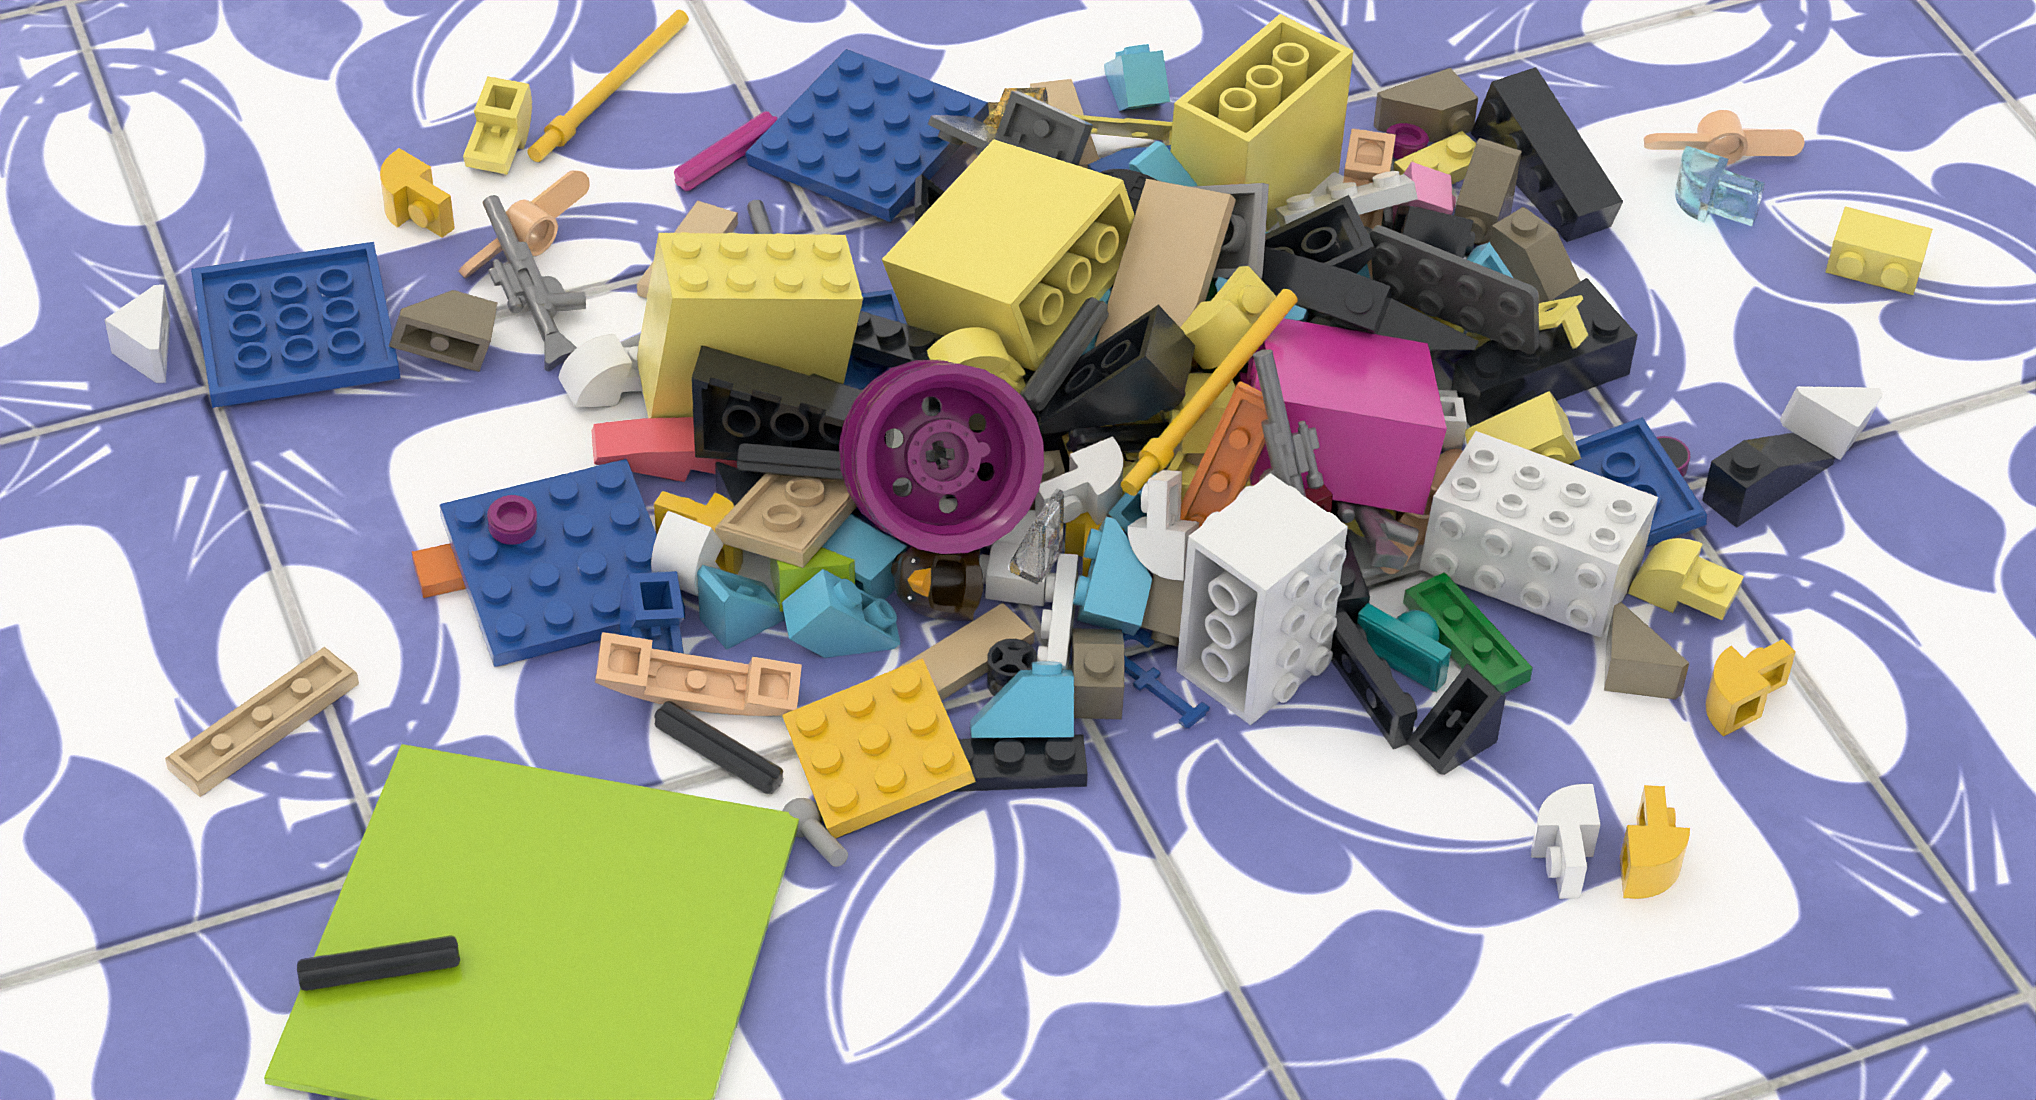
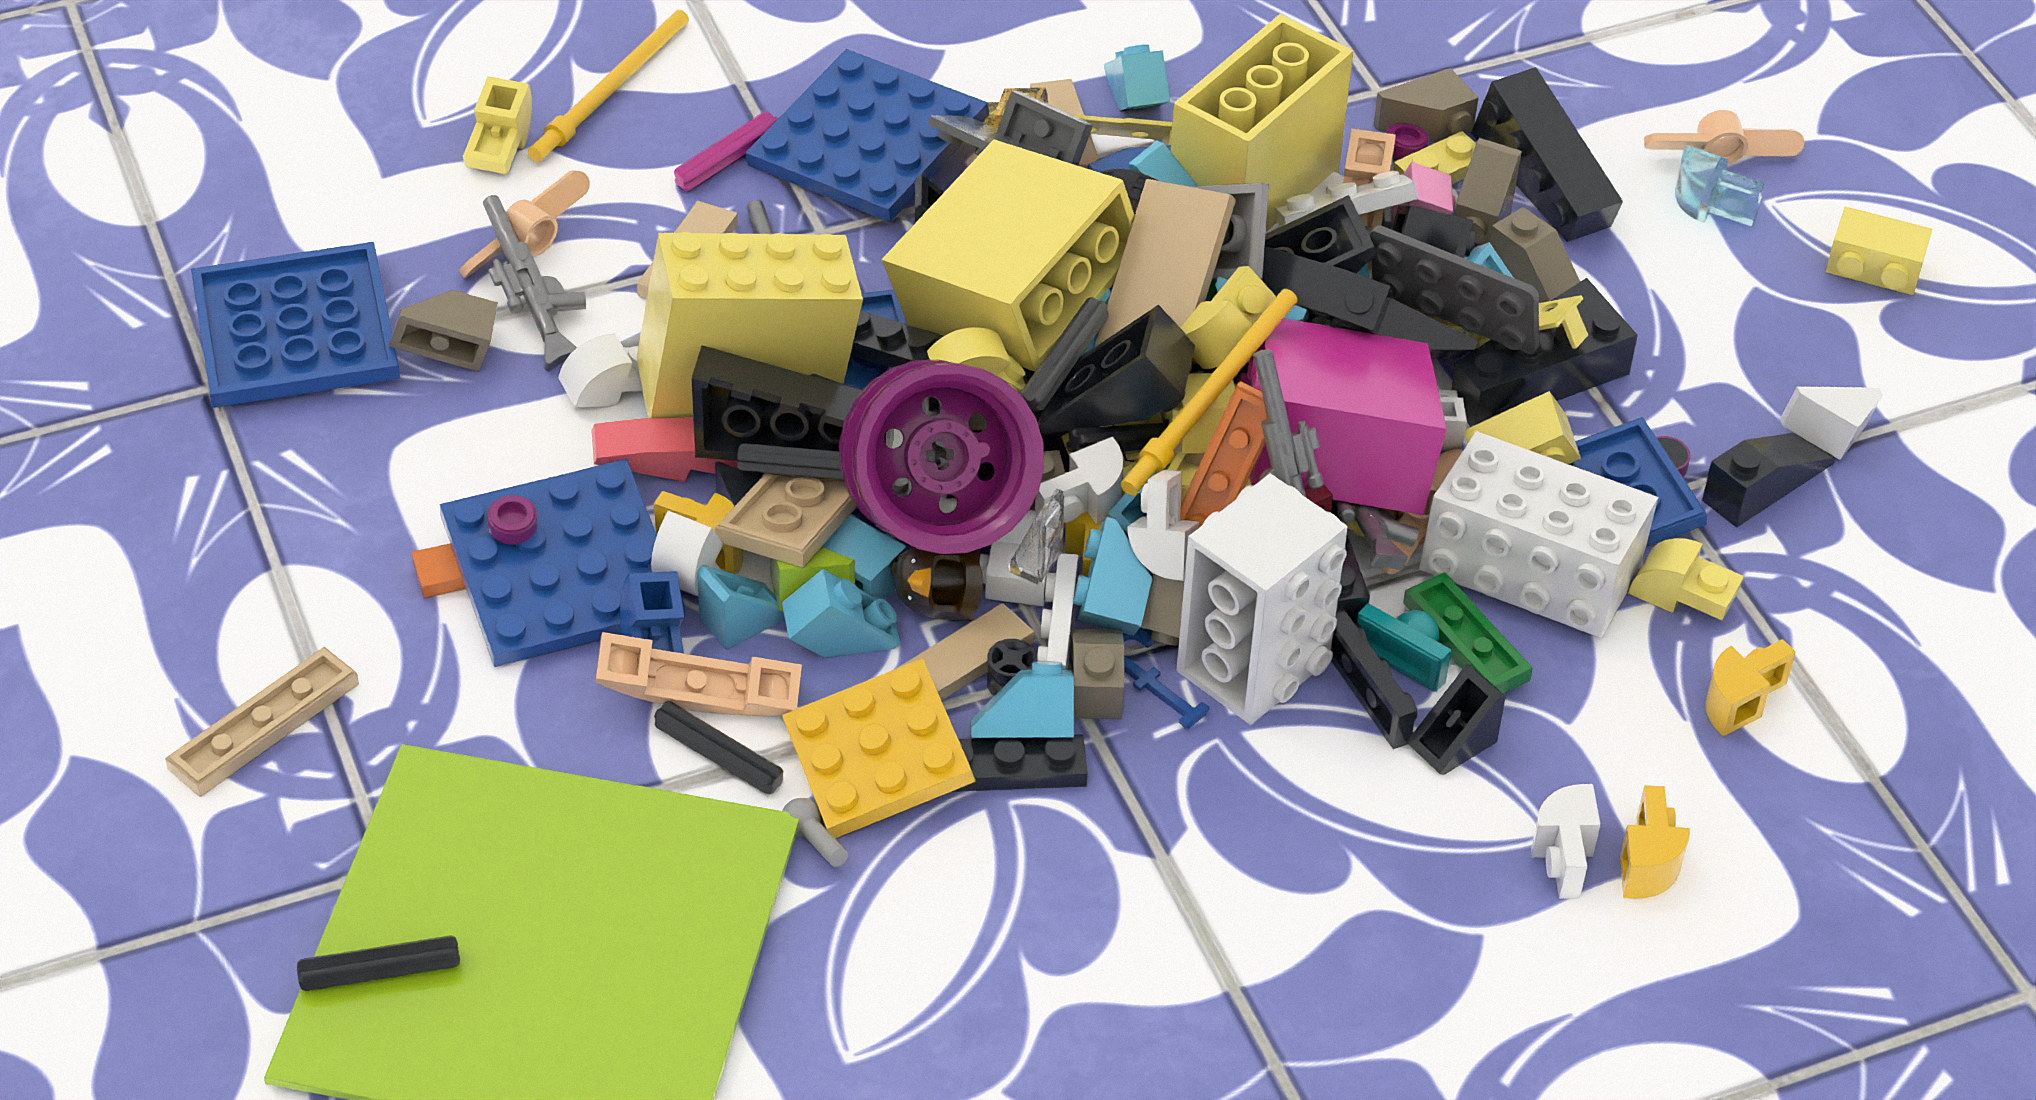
(141, 333): white slope -> none
(411, 194): yellow brick -> none
(1640, 659): dark tan slope -> none

